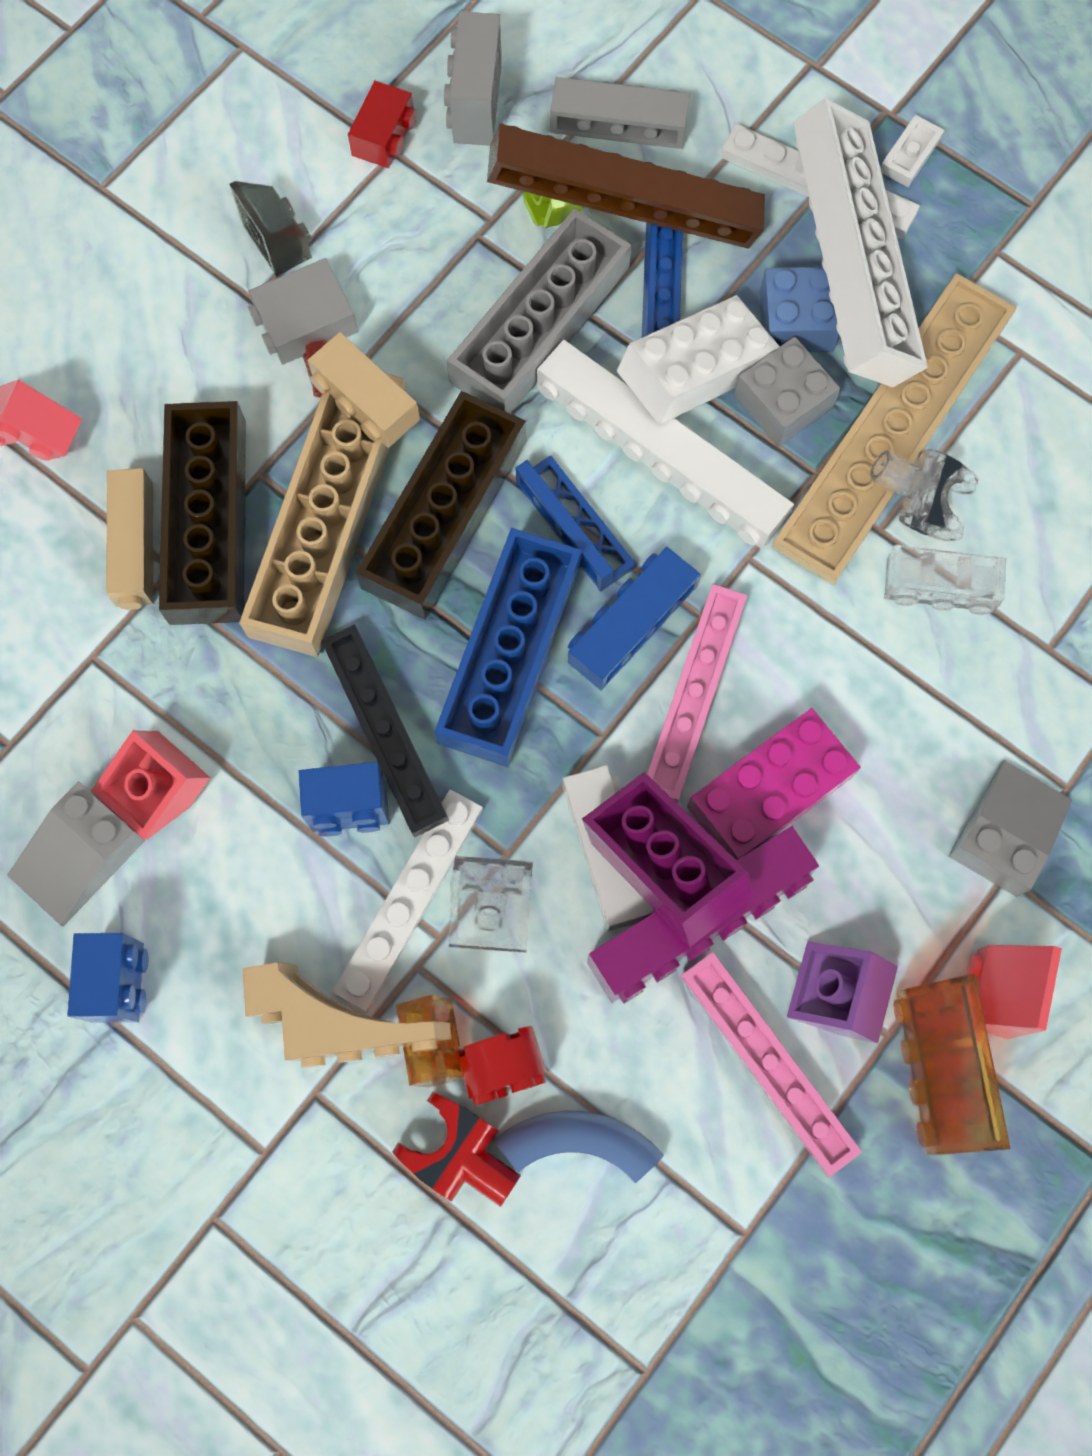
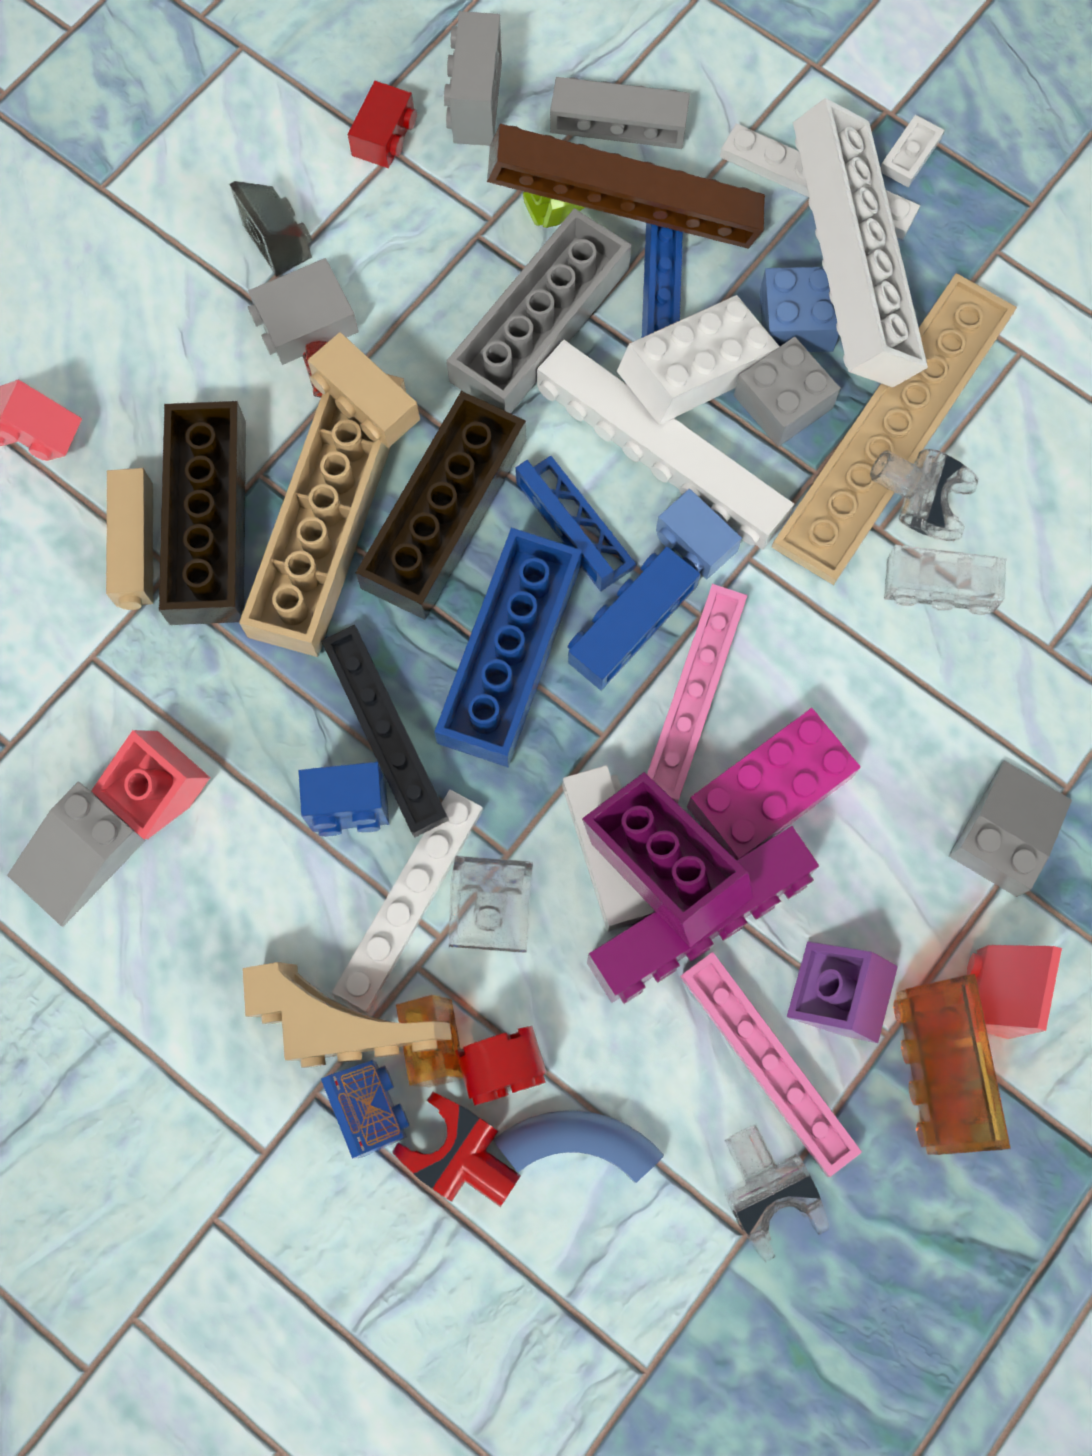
(107, 978): blue brick -> none
(365, 1108): none -> blue slope
(697, 534): none -> medium blue brick
(768, 1189): none -> clear connector

